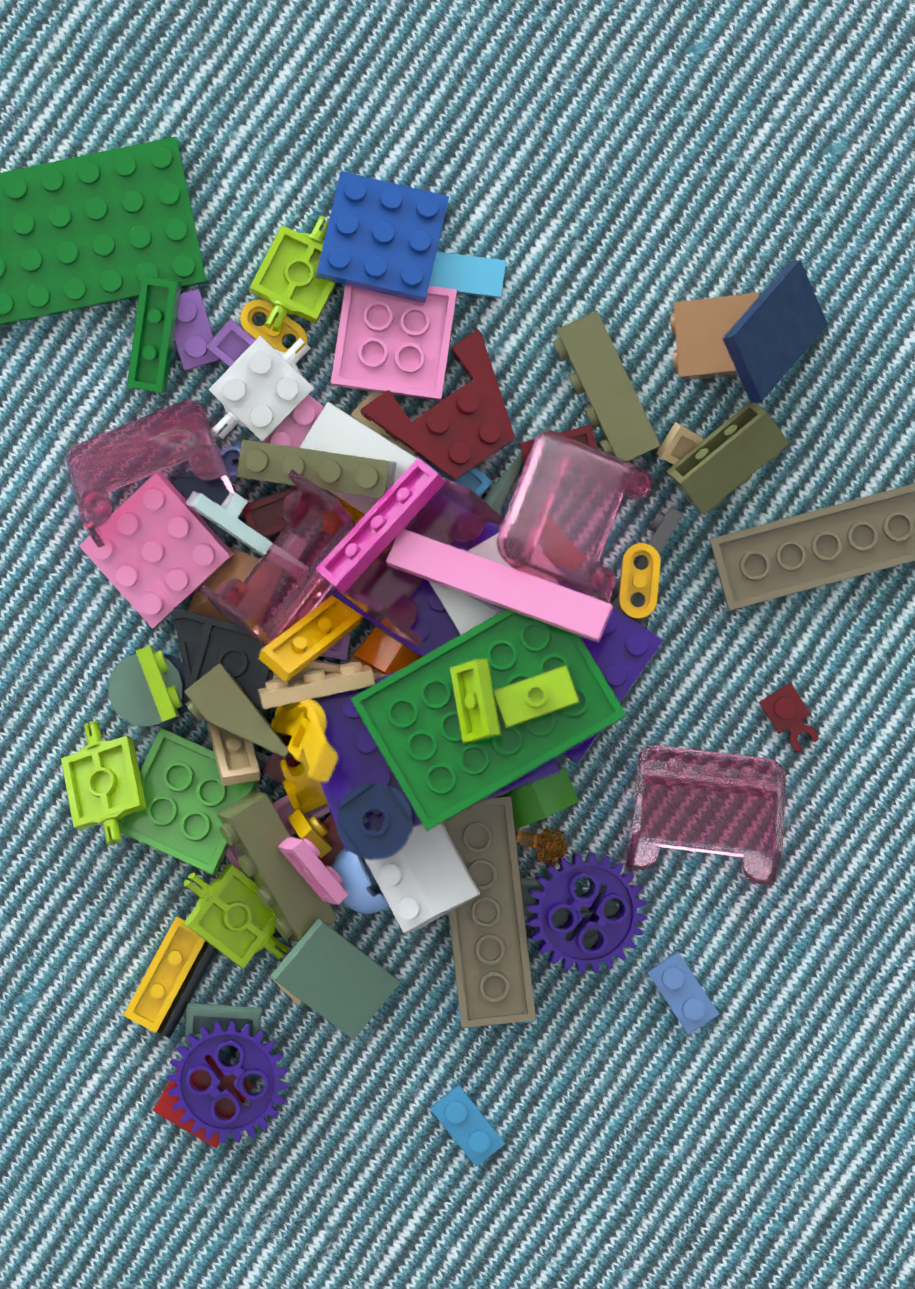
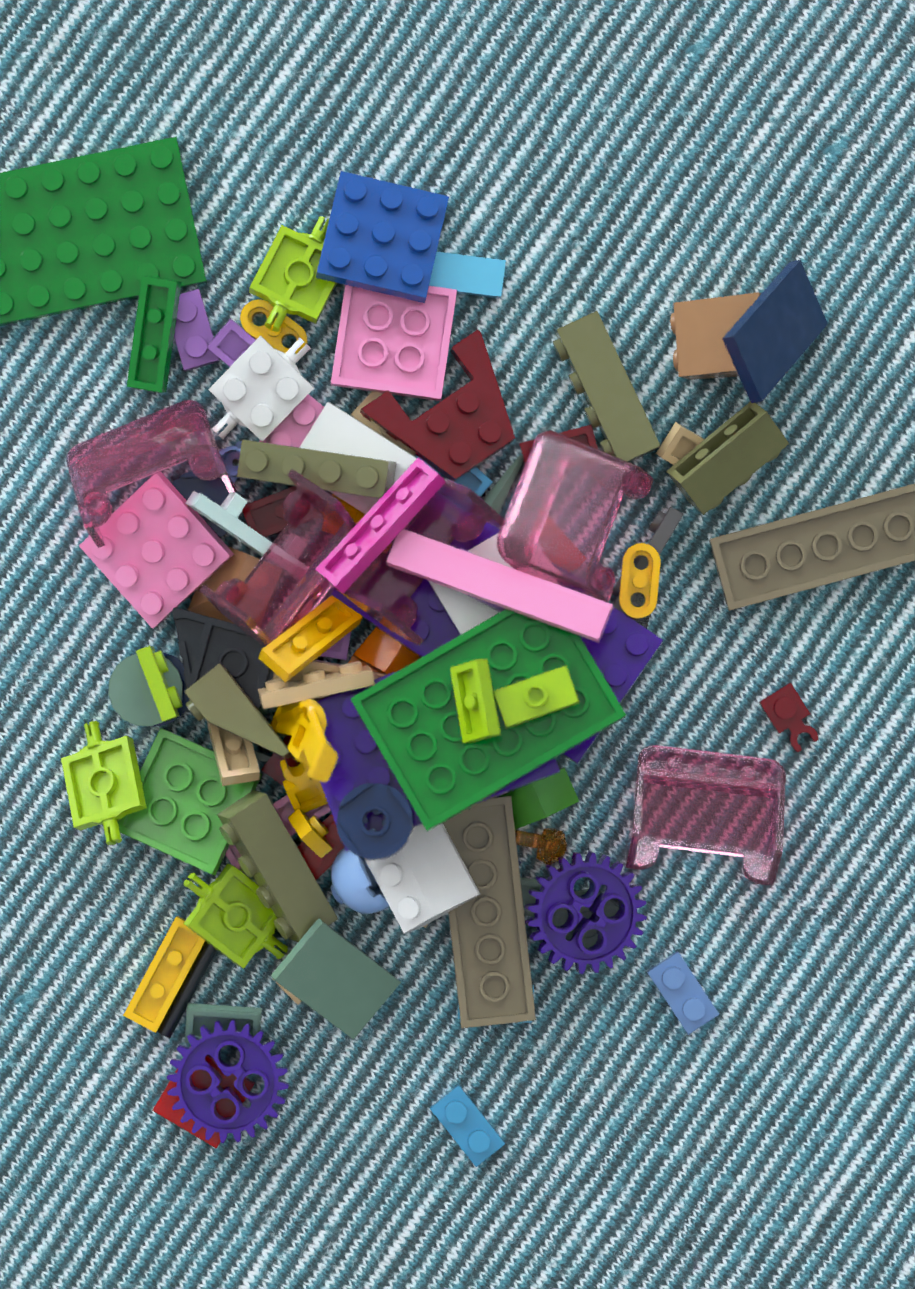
(322, 879): bright pink plate -> none

